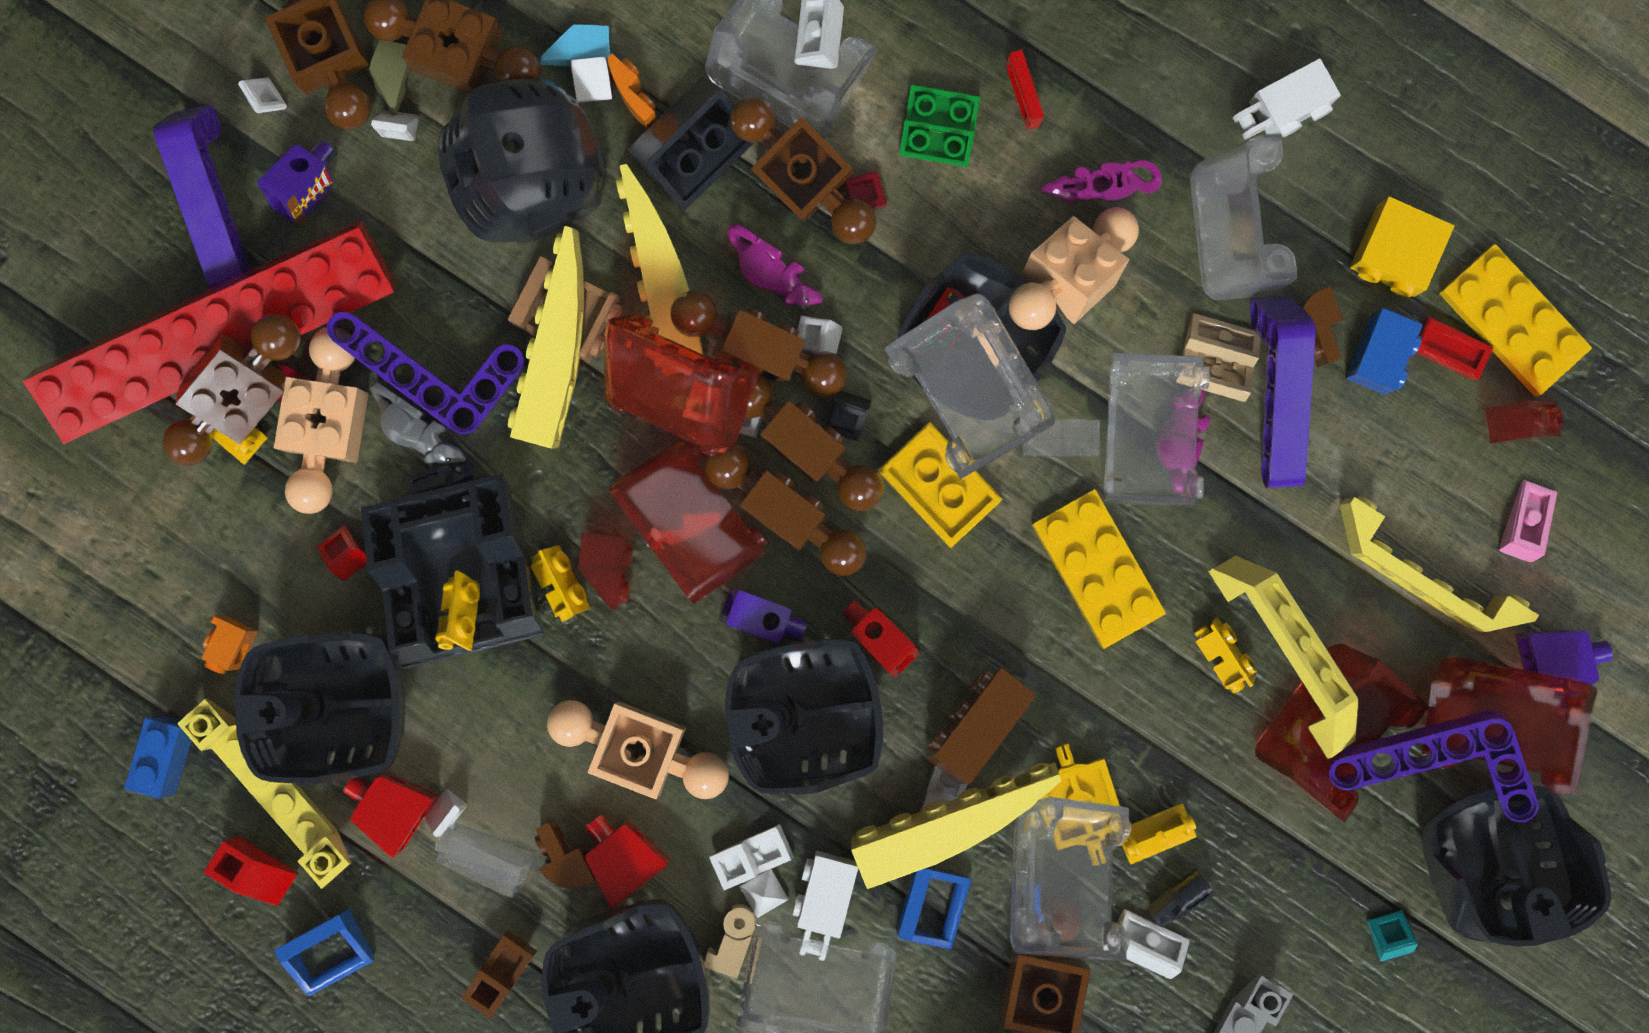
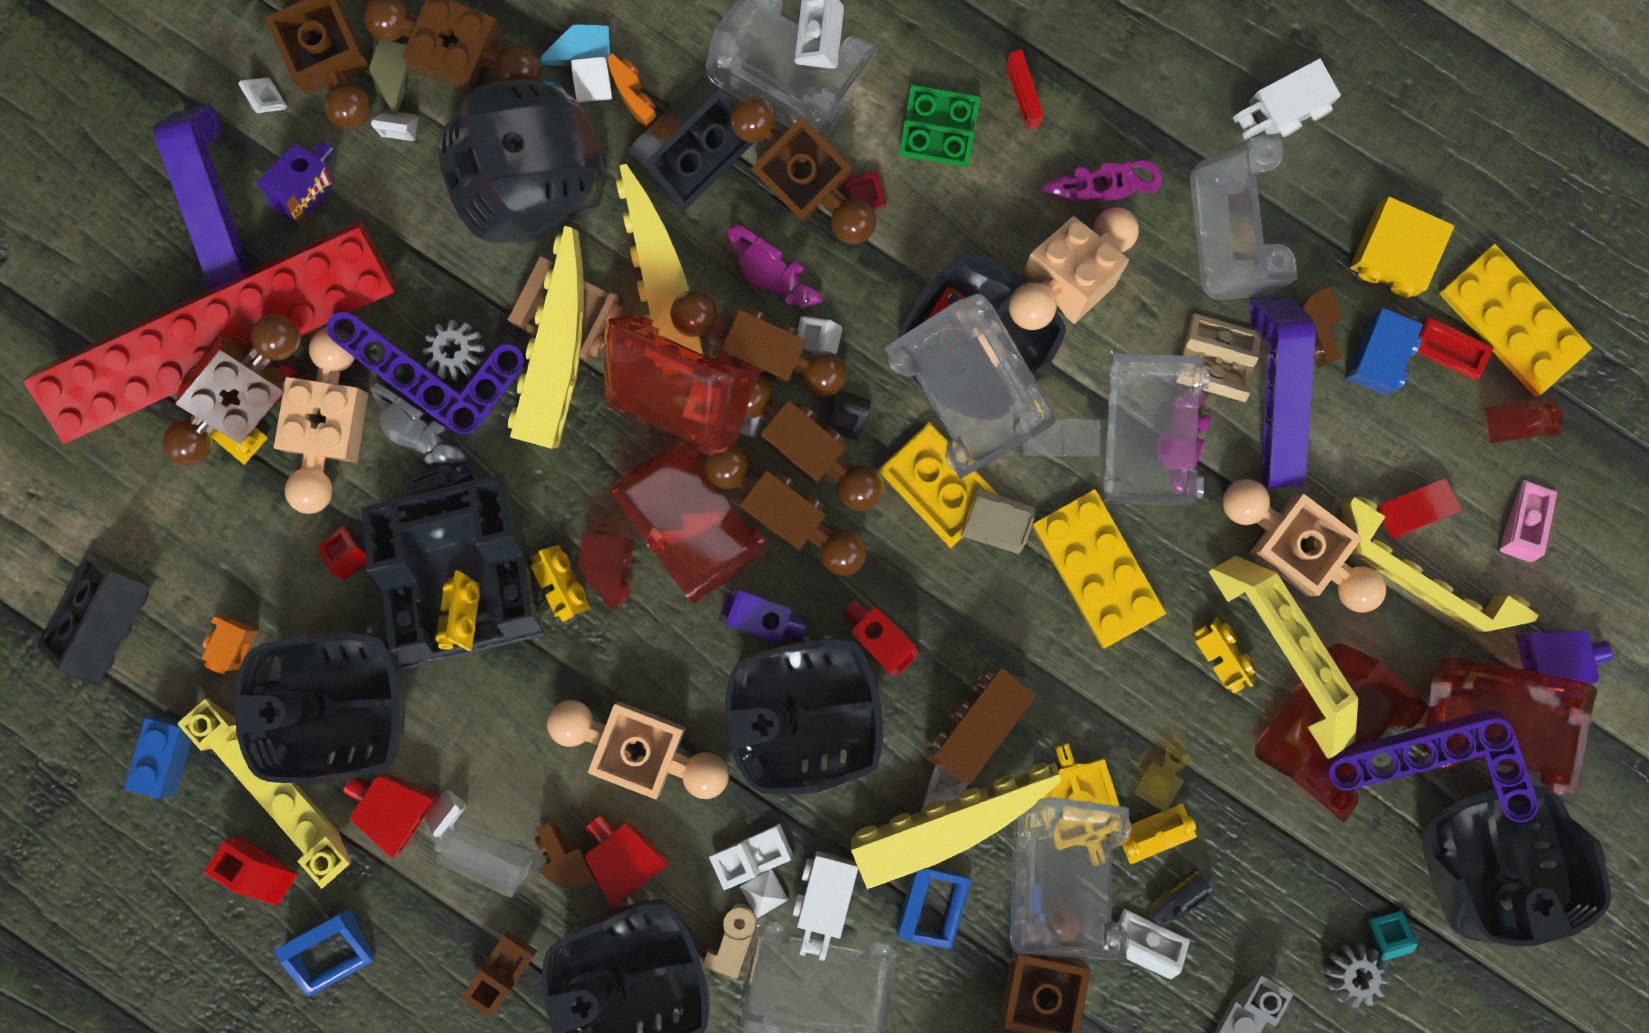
(93, 617): none -> black slope
(462, 359): none -> light grey gear
(998, 521): none -> dark tan piece
(1160, 784): none -> clear yellow plate
(1328, 545): none -> light nougat brick
(1368, 978): none -> light grey gear
(1419, 508): none -> red slope

